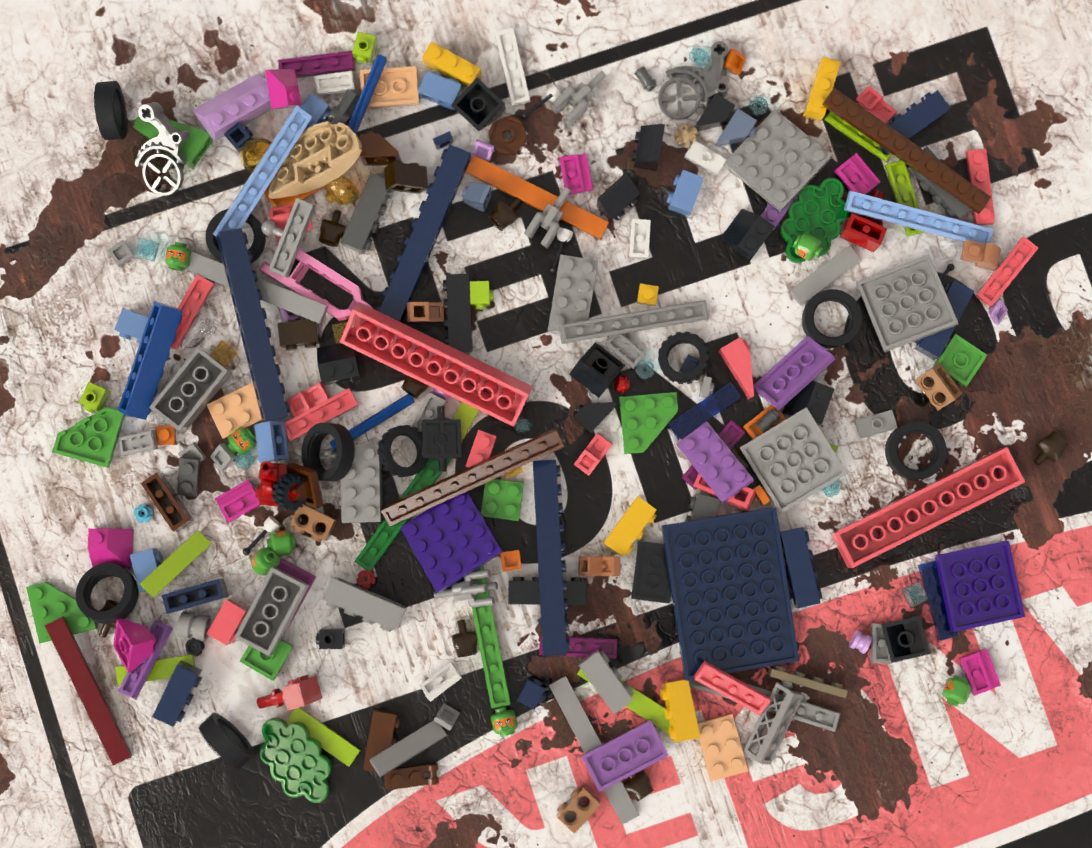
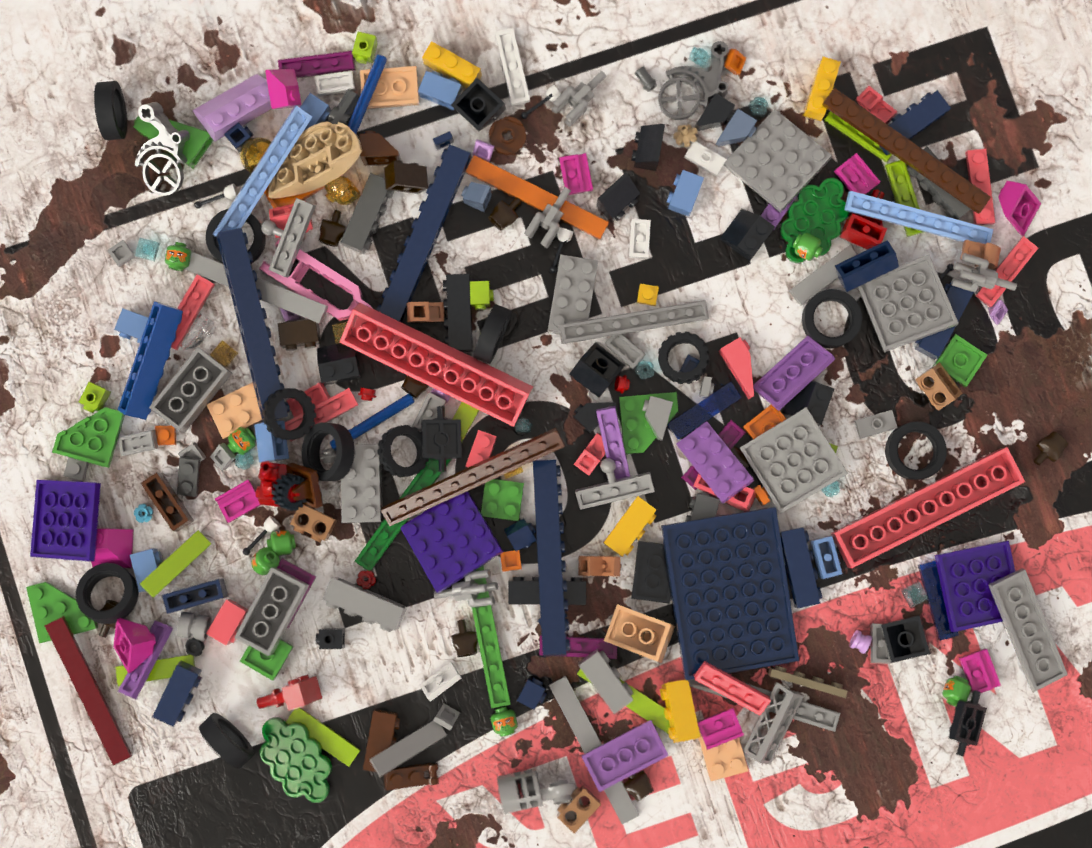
(65, 520): none -> dark purple plate
(76, 469): none -> light grey plate
(230, 193): none -> hinge
(308, 417): none -> black tyre
(367, 394): none -> red plate
(492, 333): none -> black tyre
(520, 534): none -> dark blue brick
(532, 794): none -> light grey cylinder
(613, 440): none -> medium lavender plate
(614, 489): none -> light grey plate
(639, 633): none -> light nougat slope
(657, 415): none -> light grey slope
(720, 728): none -> dark pink plate
(768, 420): dark grey pin -> none
(825, 557): none -> medium blue brick
(867, 266): none -> dark blue brick
(967, 723): none -> black plate
(980, 275): none -> light grey plant
(1018, 205): none -> dark pink slope
(1028, 629): none -> light grey plate

